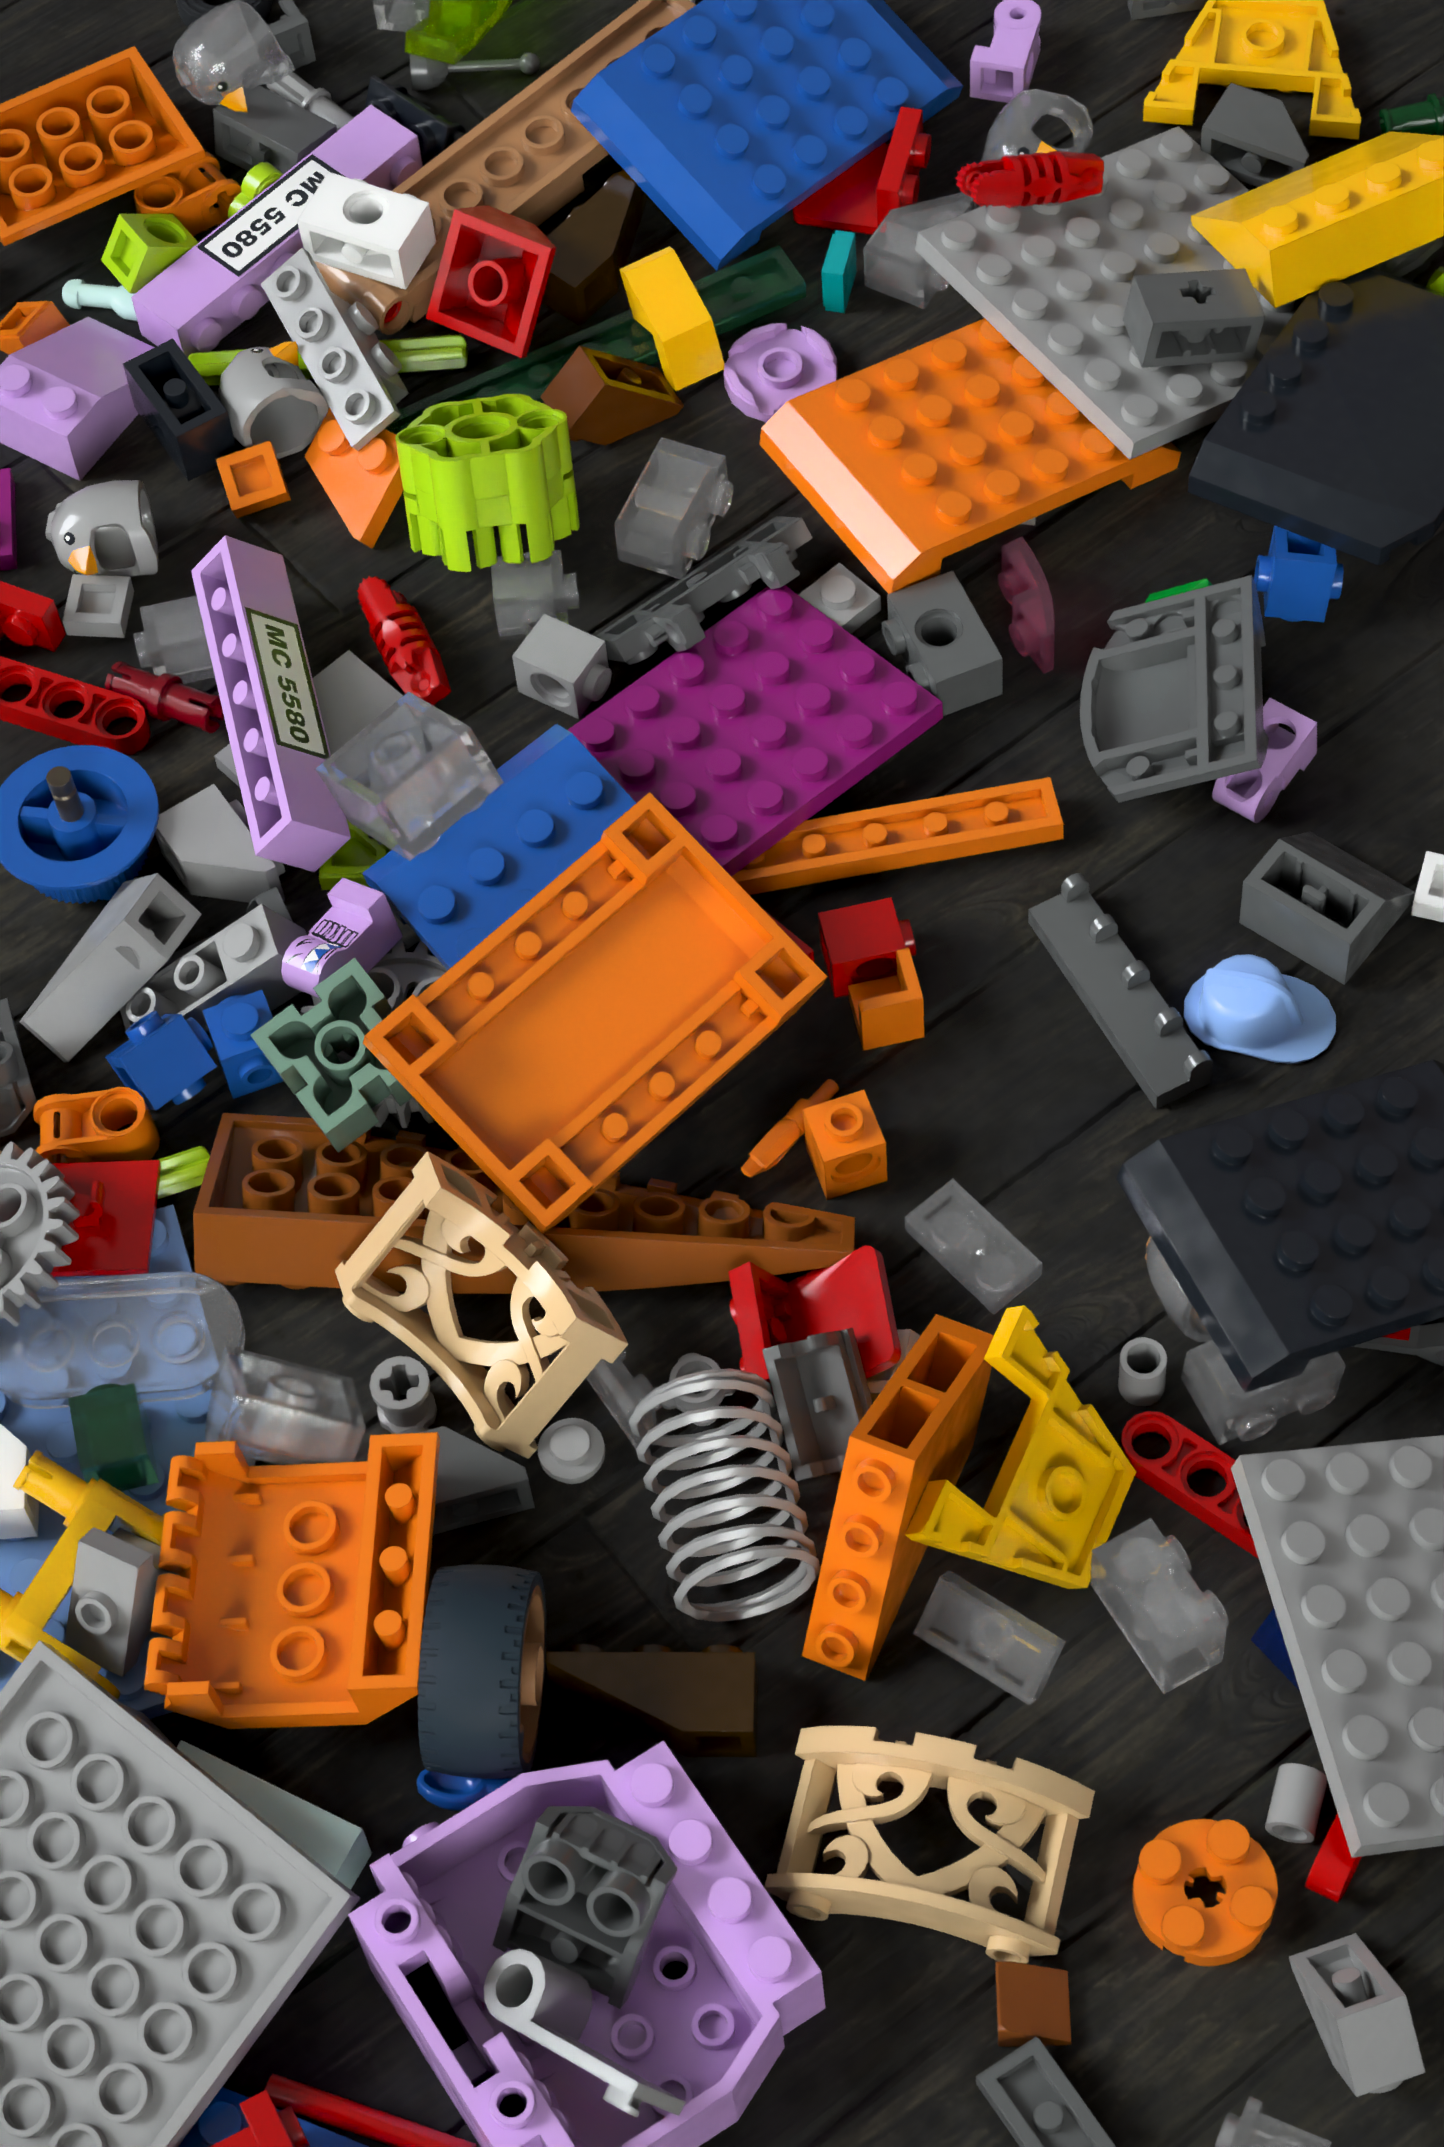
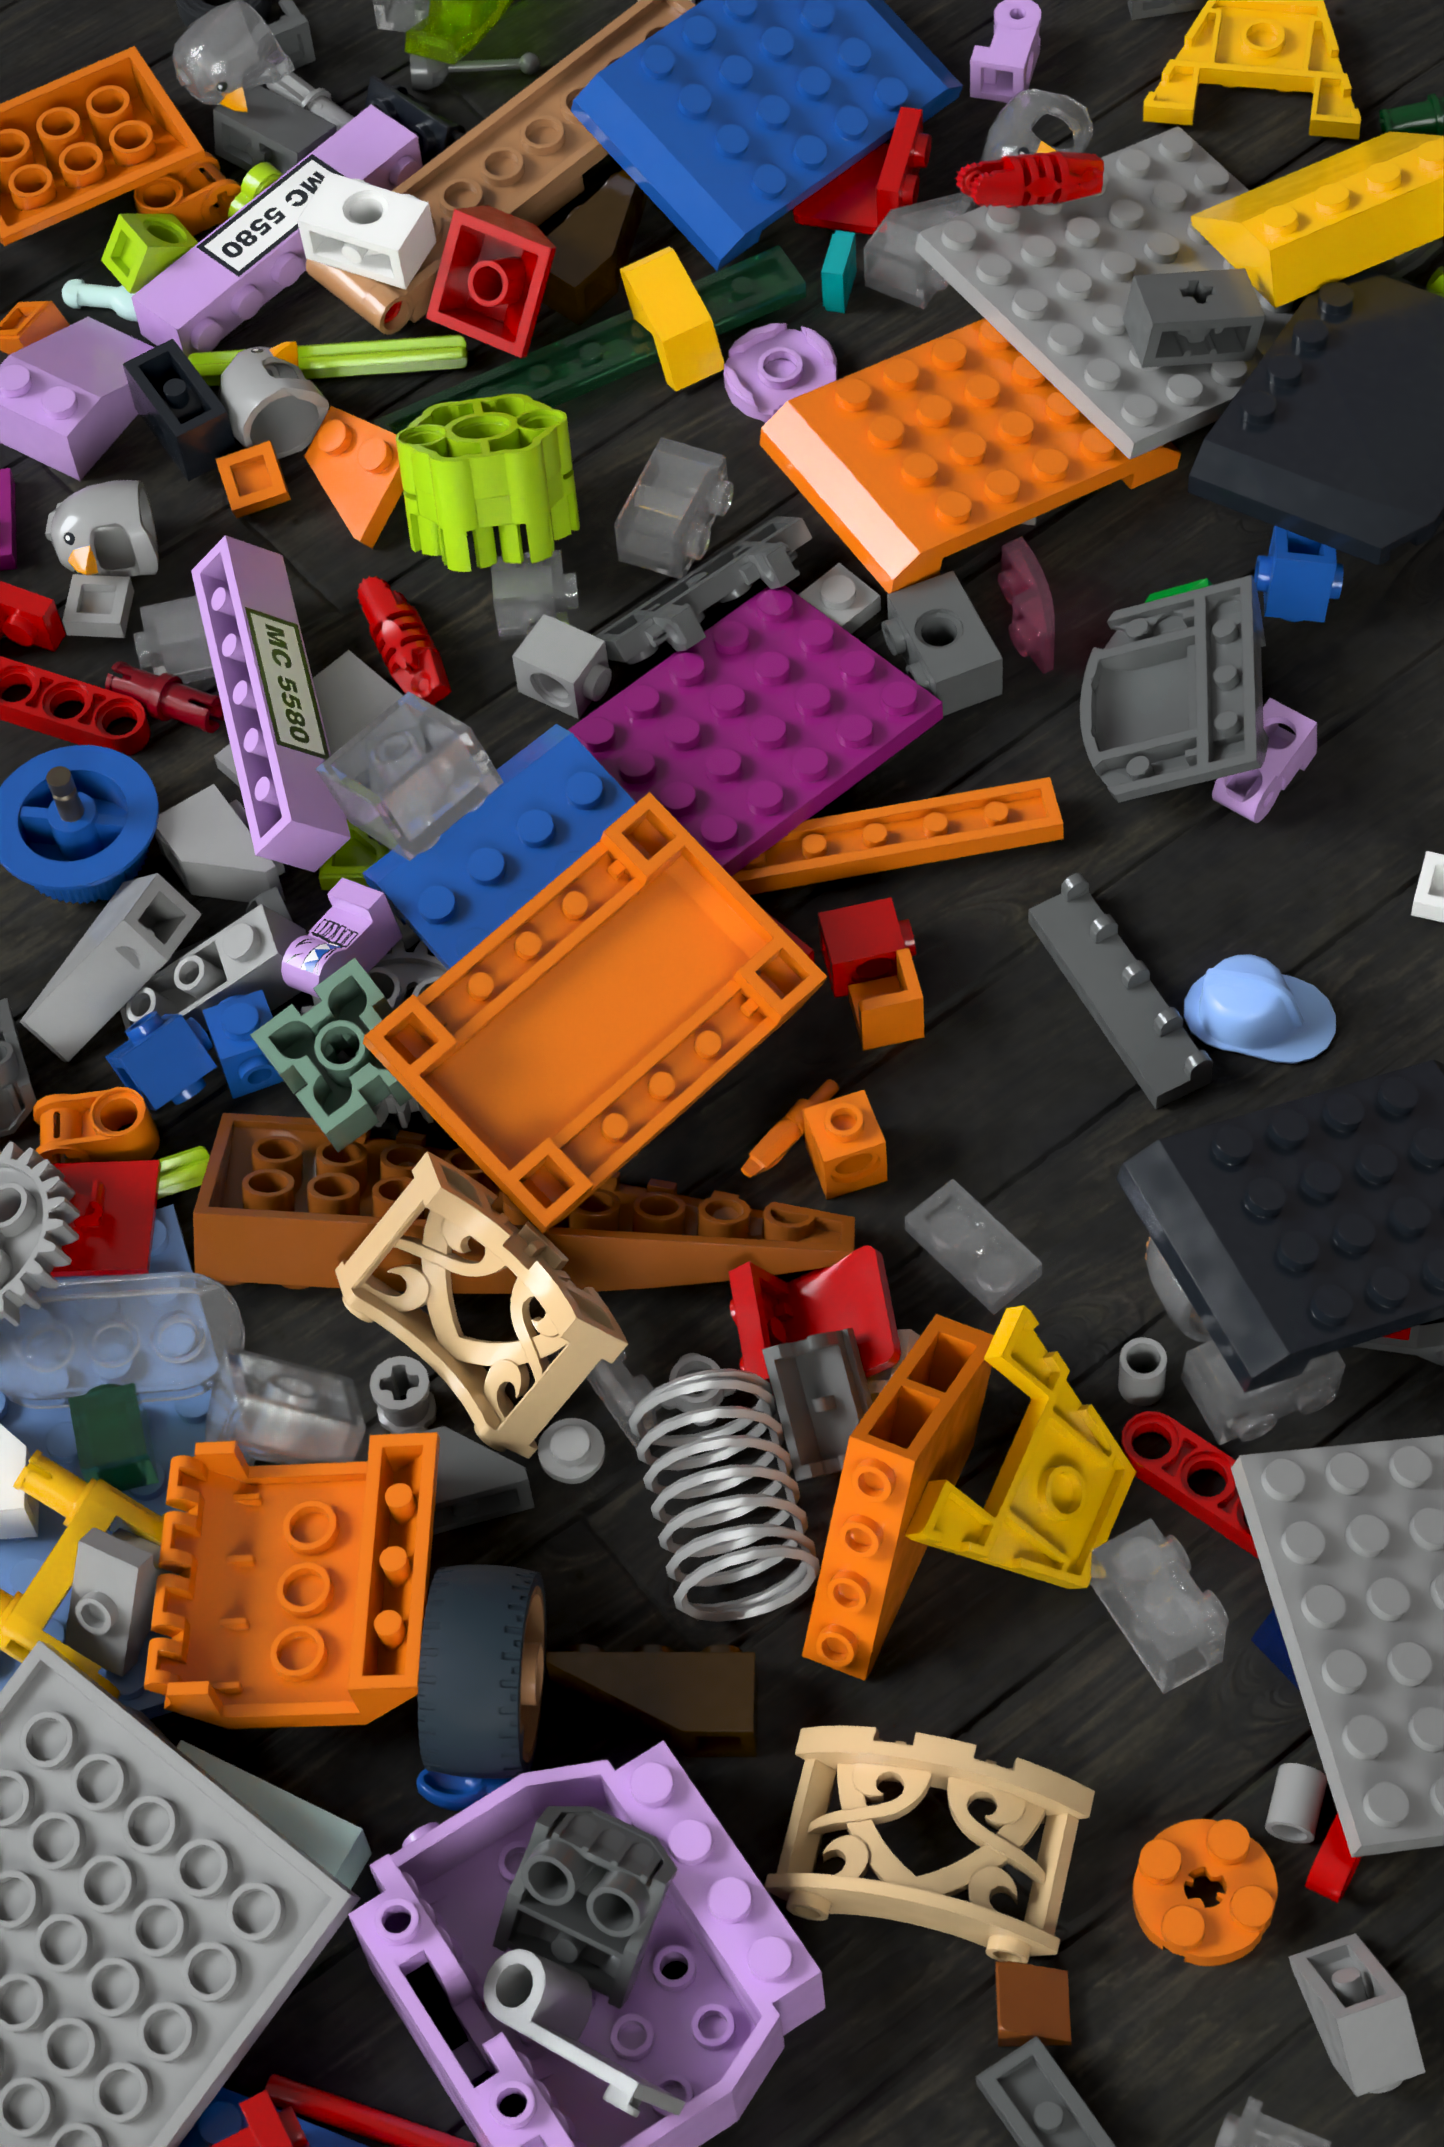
(338, 348): light grey bracket -> none
(609, 396): reddish brown slope -> none
(989, 1637): clear plate -> none
(1253, 137): dark grey slope -> none
(1321, 903): dark grey slope -> none

